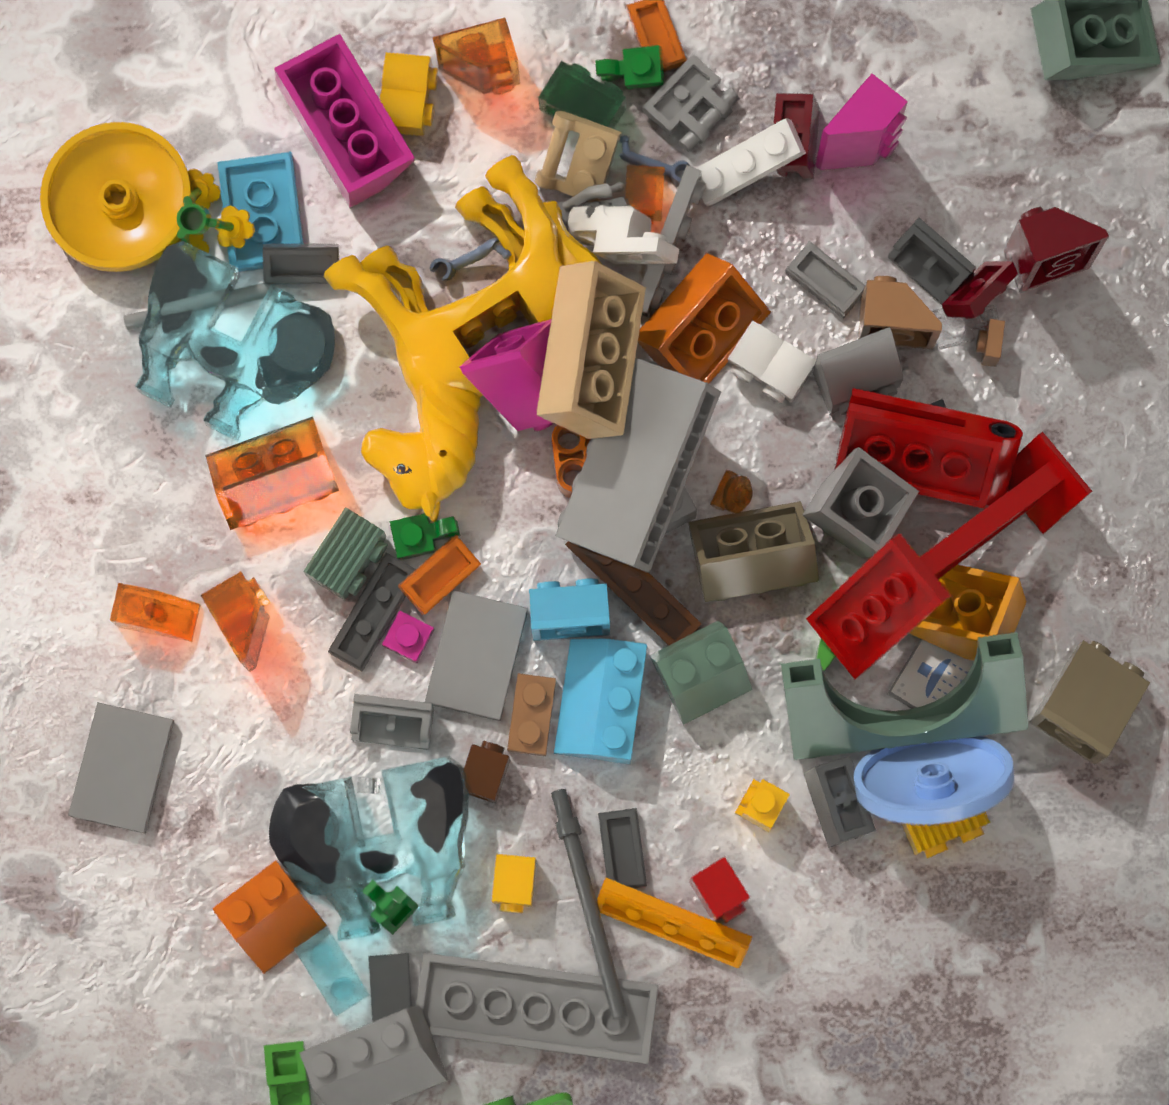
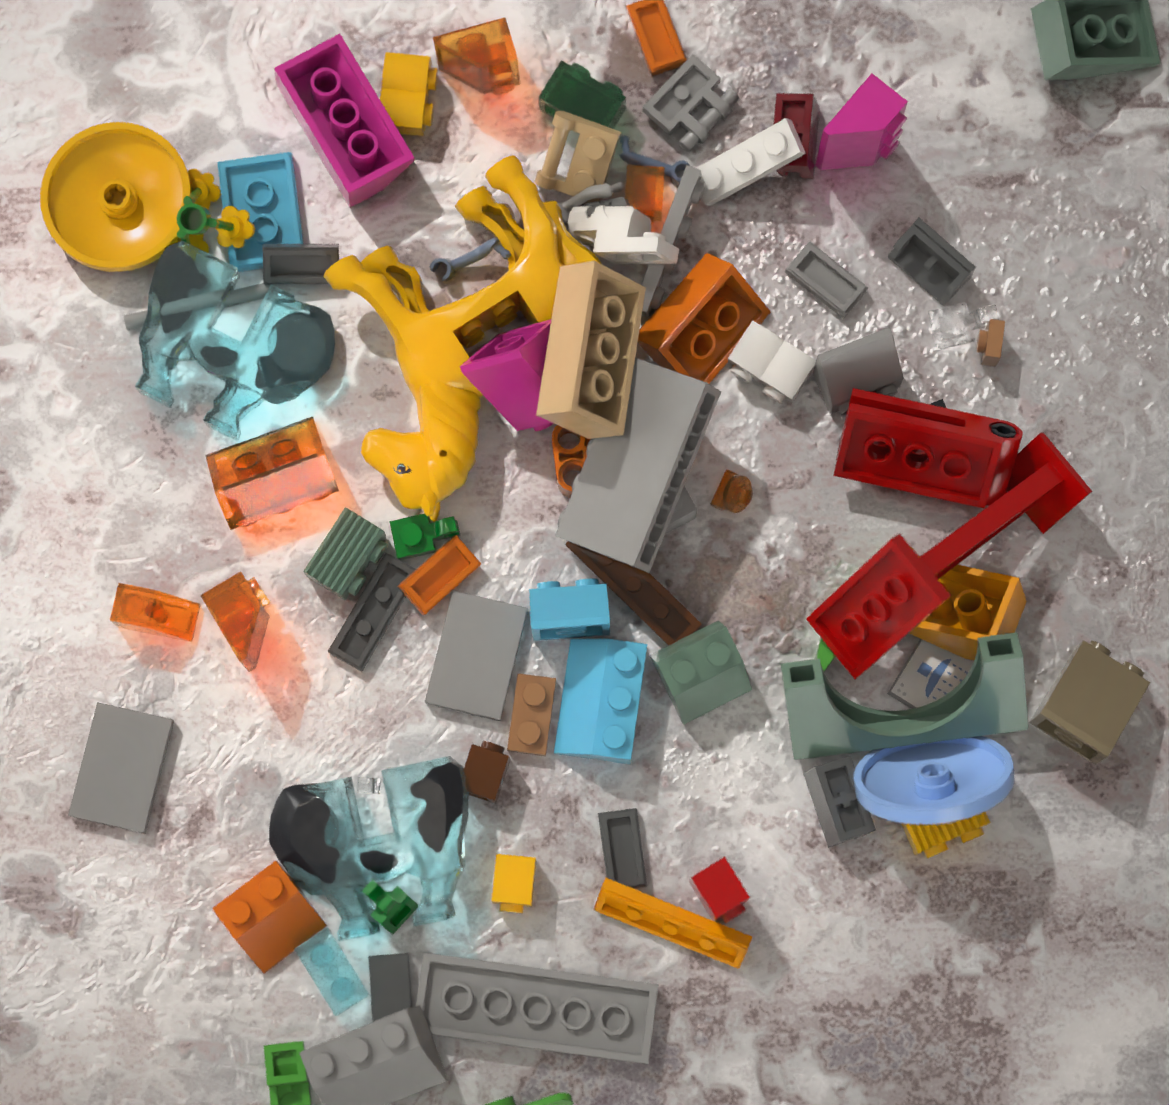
(391, 721): light grey hinge -> none
(408, 636): dark pink plate -> none
(569, 831): dark grey bar -> none
(639, 67): green plate -> none
(754, 551): dark tan slope -> none
(762, 804): yellow brick -> none
(861, 503): light grey slope -> none
(897, 306): medium nougat slope -> none
(980, 289): dark red plate -> none
(1052, 246): dark red slope -> none

